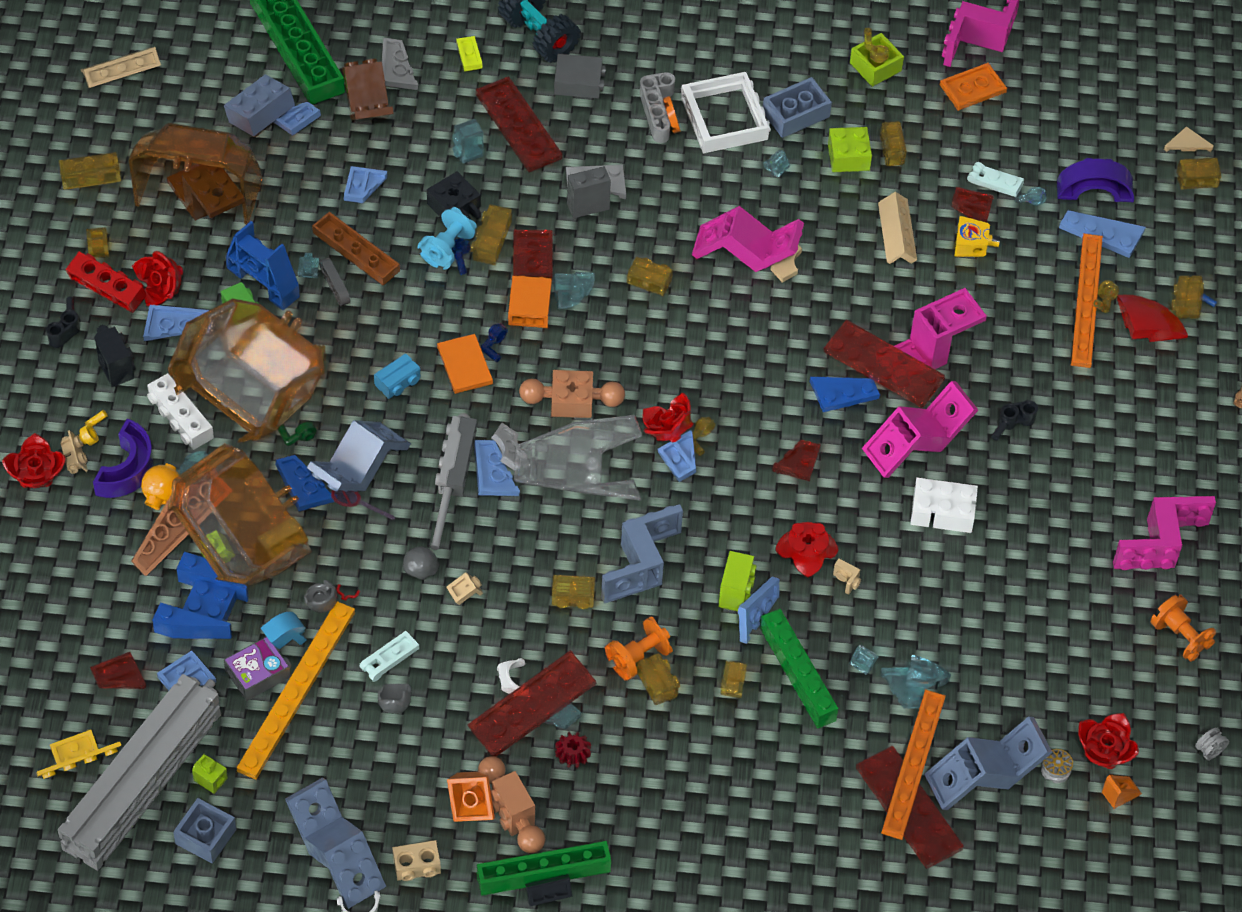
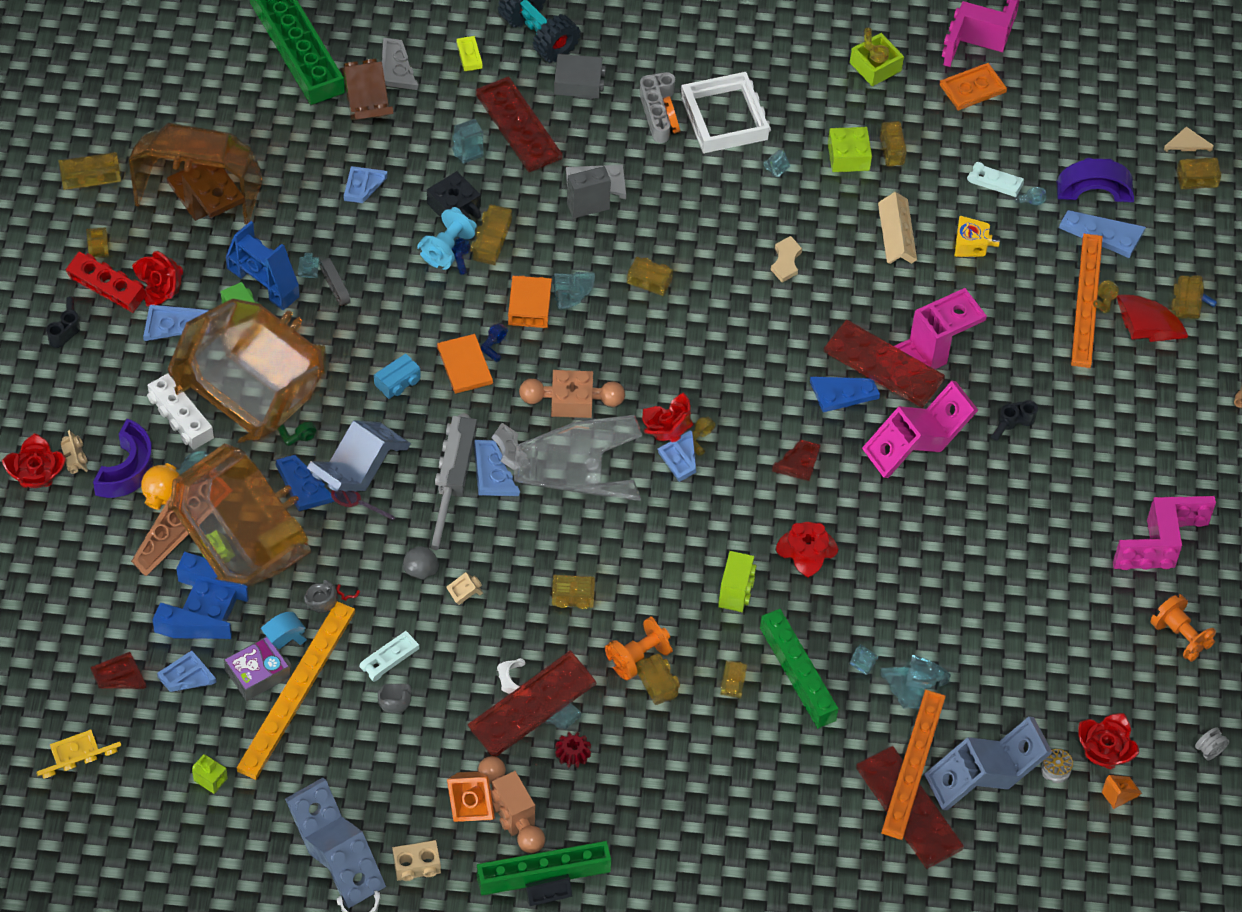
(87, 433): yellow plate -> none
(114, 356): black hinge -> none
(121, 67): tan panel -> none
(140, 771): light grey piece -> none
(204, 830): sand blue brick -> none
(259, 105): sand blue brick -> none
(298, 117): medium blue wing -> none
(356, 248): dark orange piece -> none
(533, 253): clear red plate -> none
(644, 559): sand blue bracket -> none
(748, 239): dark pink bracket -> none
(754, 607): medium blue wing -> none
(797, 107): sand blue brick -> none
(848, 573): tan bracket -> none
(950, 501): white piece -> none
(972, 204): clear red wing -> none

